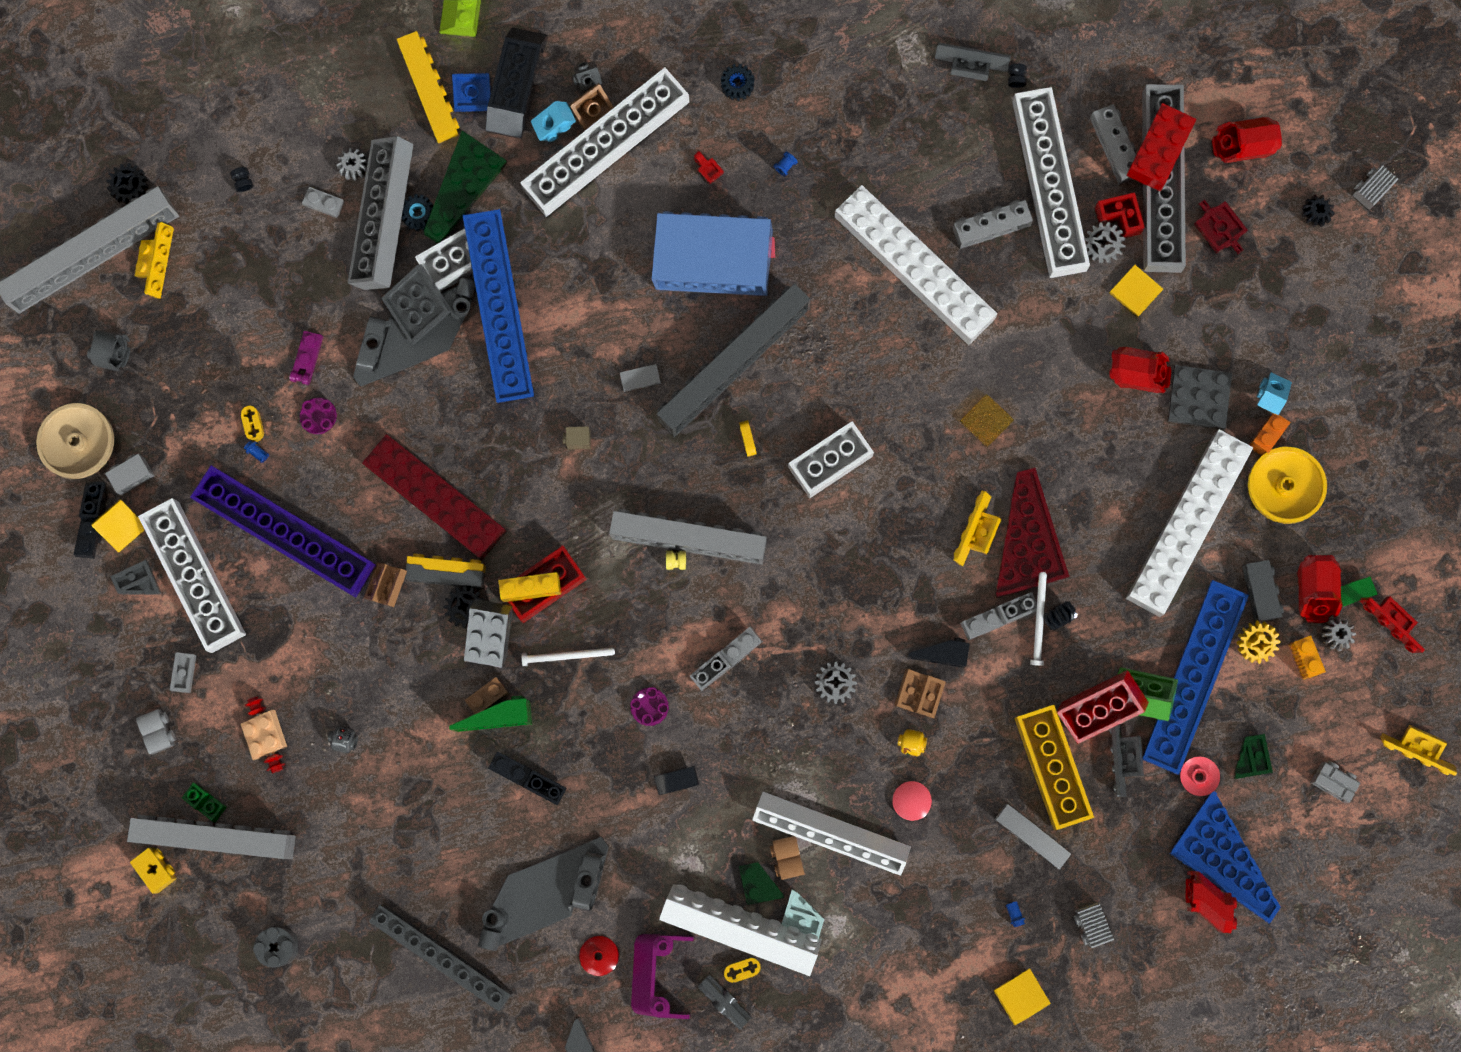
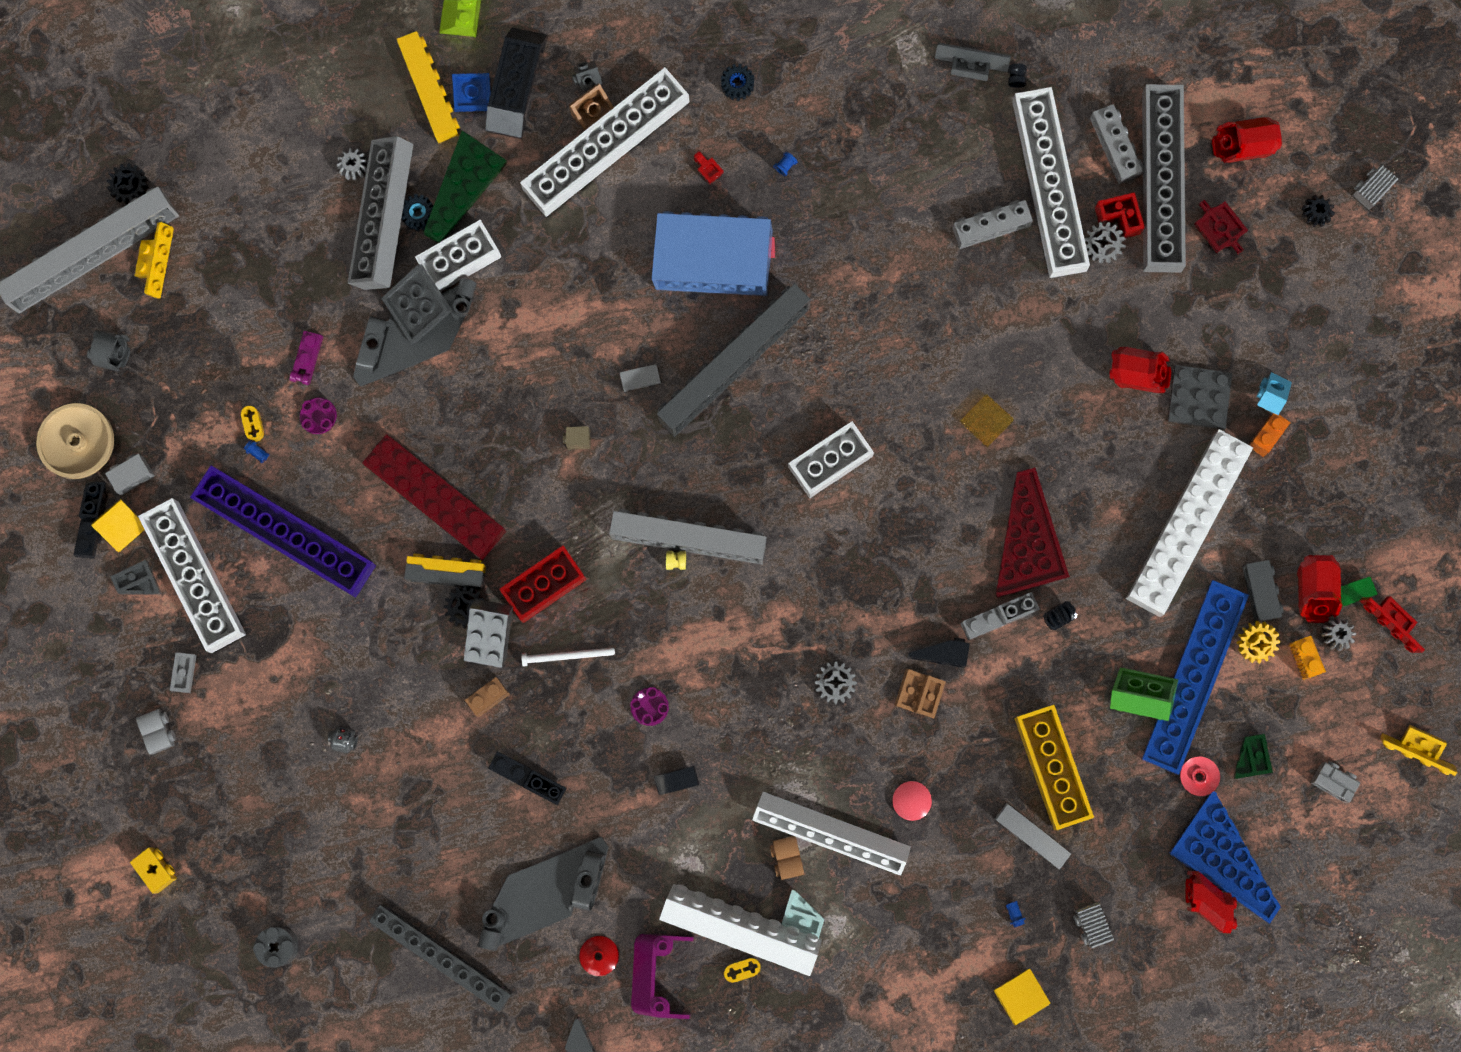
(204, 802): green slope -> none
(209, 838): light grey brick -> none
(241, 178): black wheel -> none
(264, 735): light nougat plate -> none
(323, 202): light grey plate -> none
(385, 584): medium nougat slope -> none
(498, 306): blue plate -> none
(505, 714): green slope -> none
(529, 587): yellow brick -> none
(553, 121): medium azure brick -> none
(724, 1002): dark grey piece -> none
(726, 658): light grey slope -> none
(747, 438): yellow beam -> none
(758, 885): dark green wing -> none
(912, 742): yellow head -> none
(915, 265): white brick -> none
(979, 531): yellow bracket -> none
(1039, 620): white bar -> none
(1102, 707): red brick -> none
(1127, 759): dark grey bracket -> none
(1136, 291): yellow tile -> none
(1161, 147): red brick -> none
(1287, 485): yellow dish -> none

